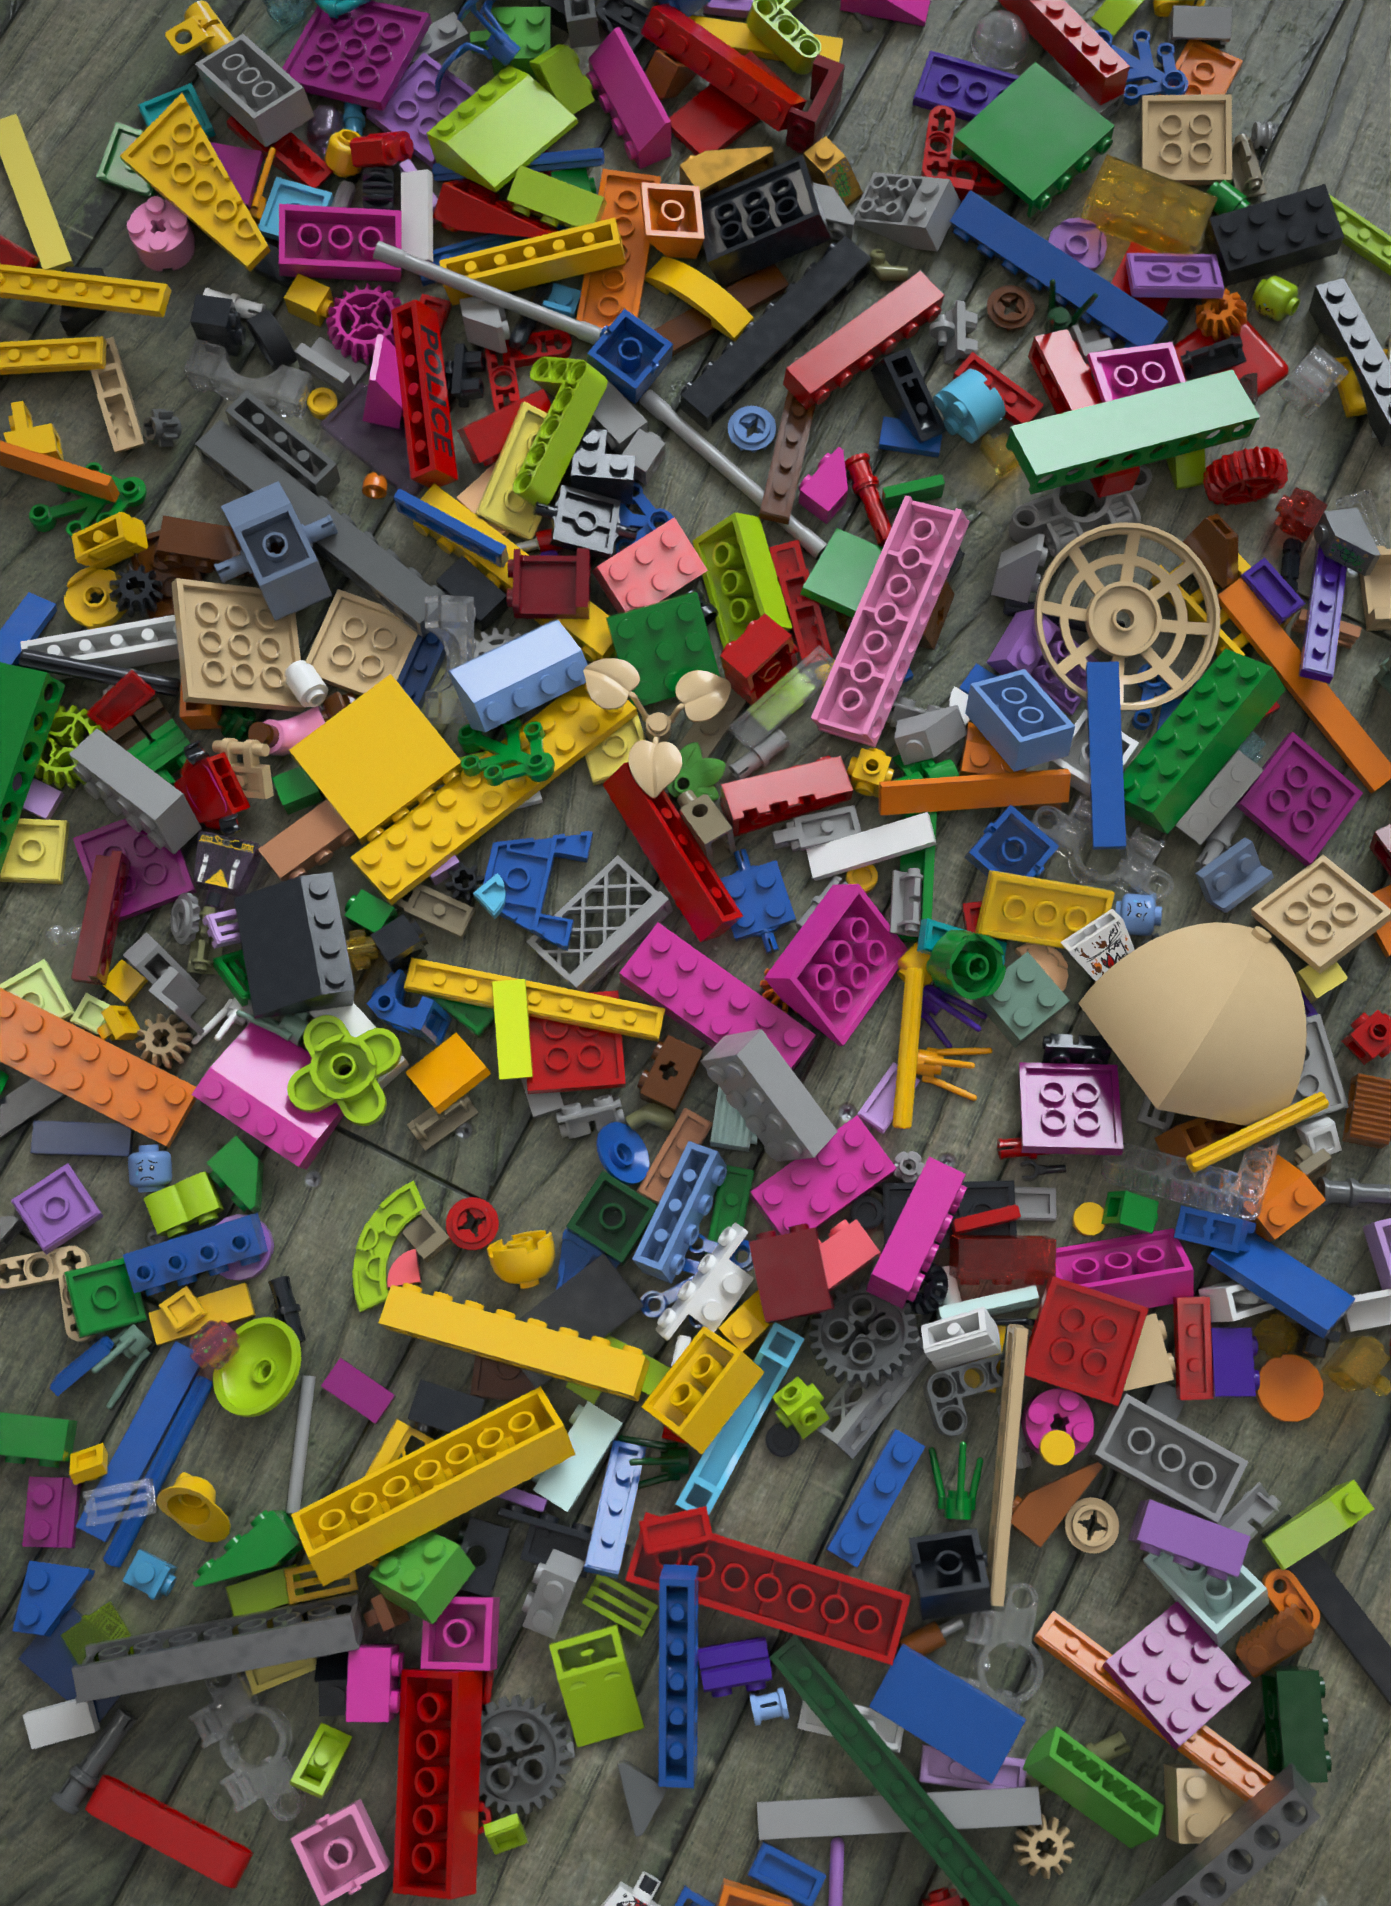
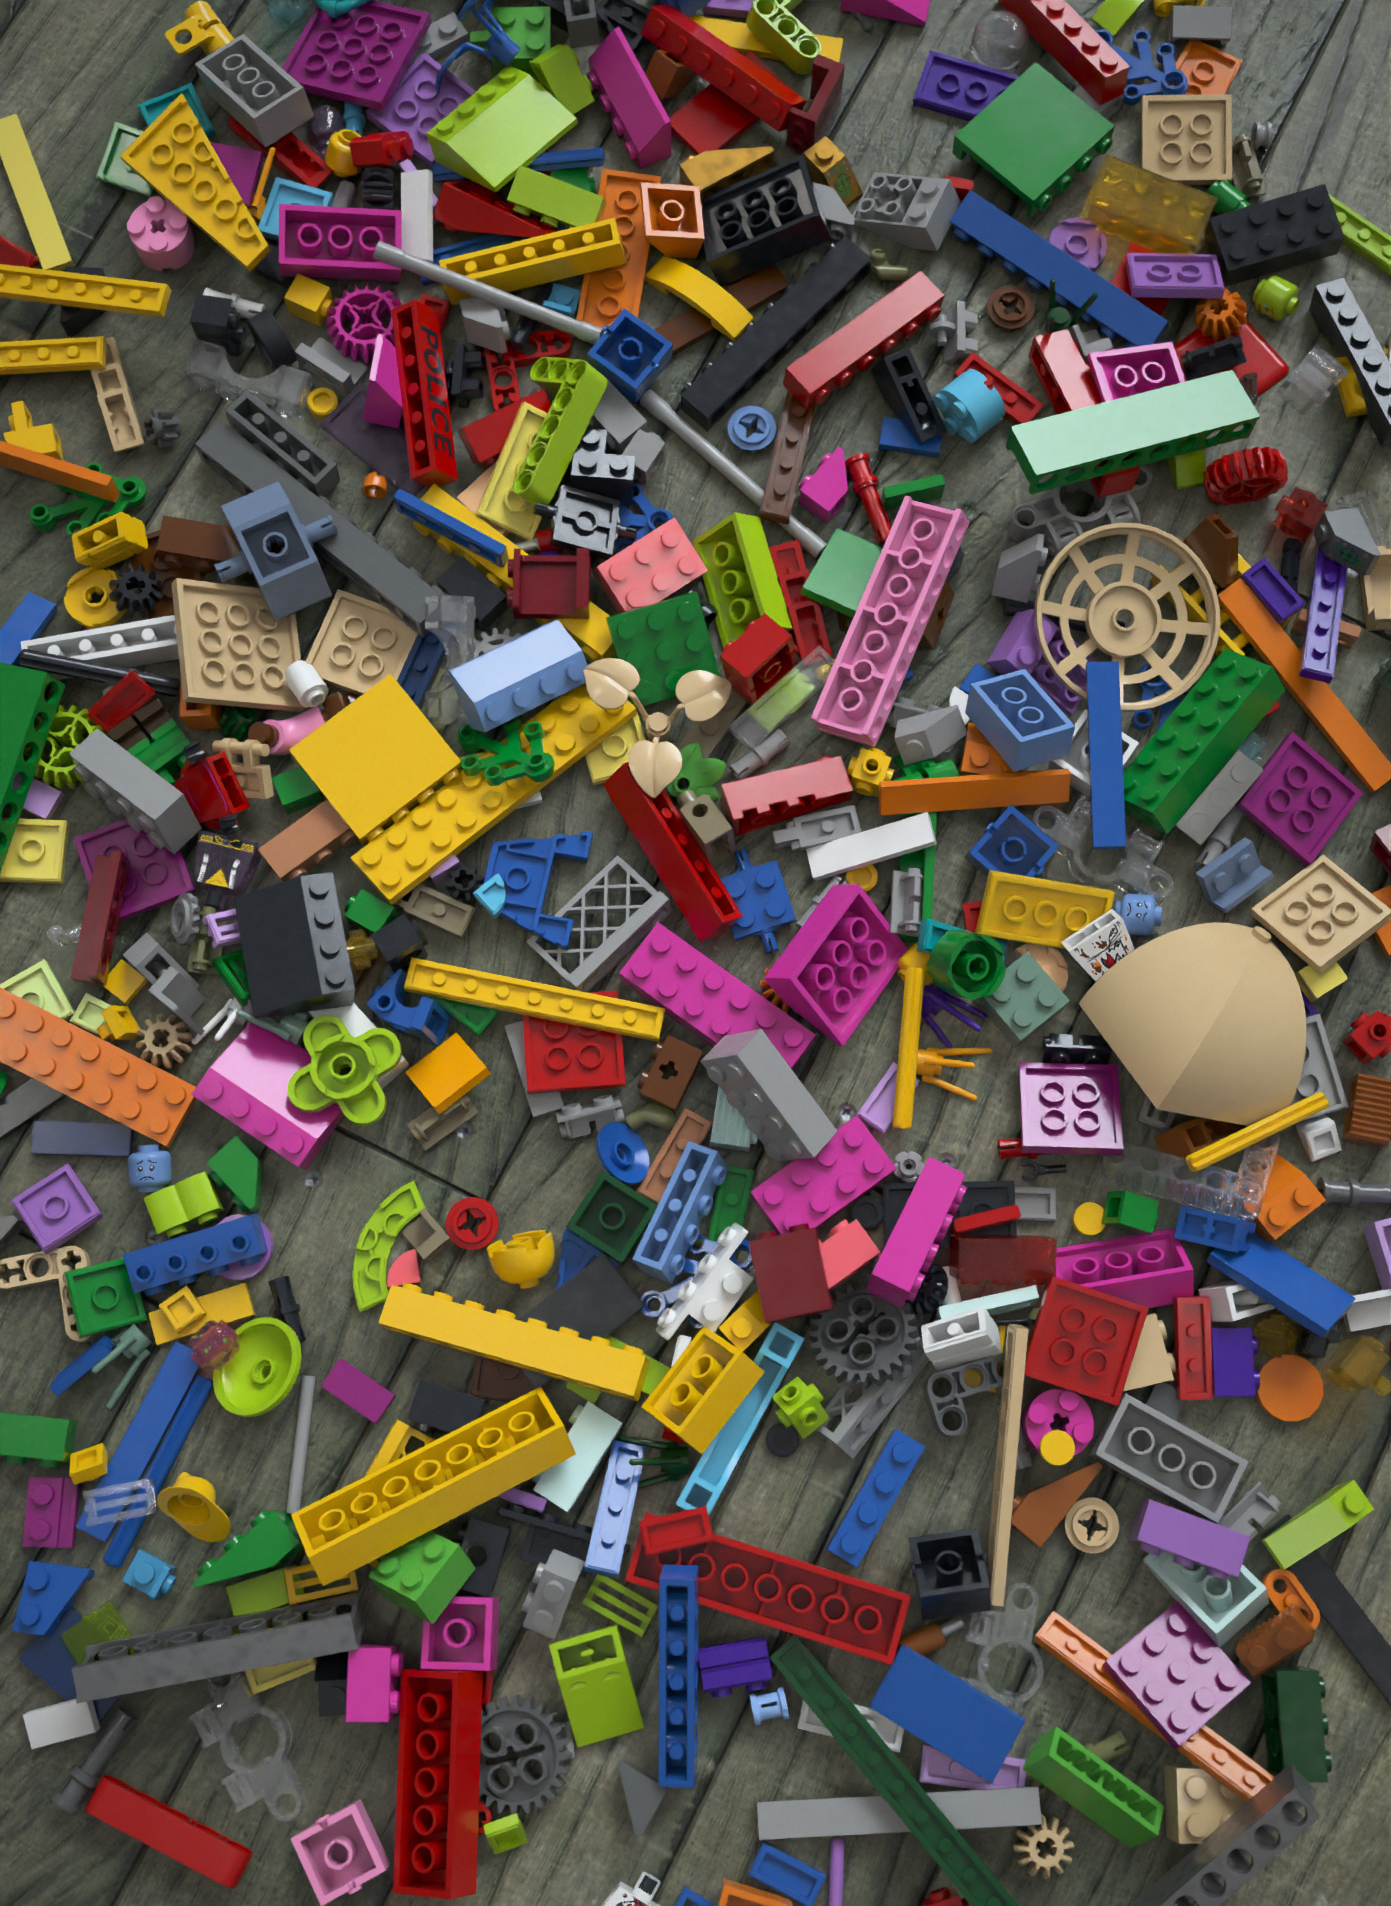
(321, 1761): lime slope -> none
(385, 1613): nougat tile -> none
(512, 1029): neon yellow tile -> none
(942, 160): red beam -> none
(958, 1503): green plant -> none
(998, 455): clear yellow panel -> none
(1312, 1164): dark tan tile -> none

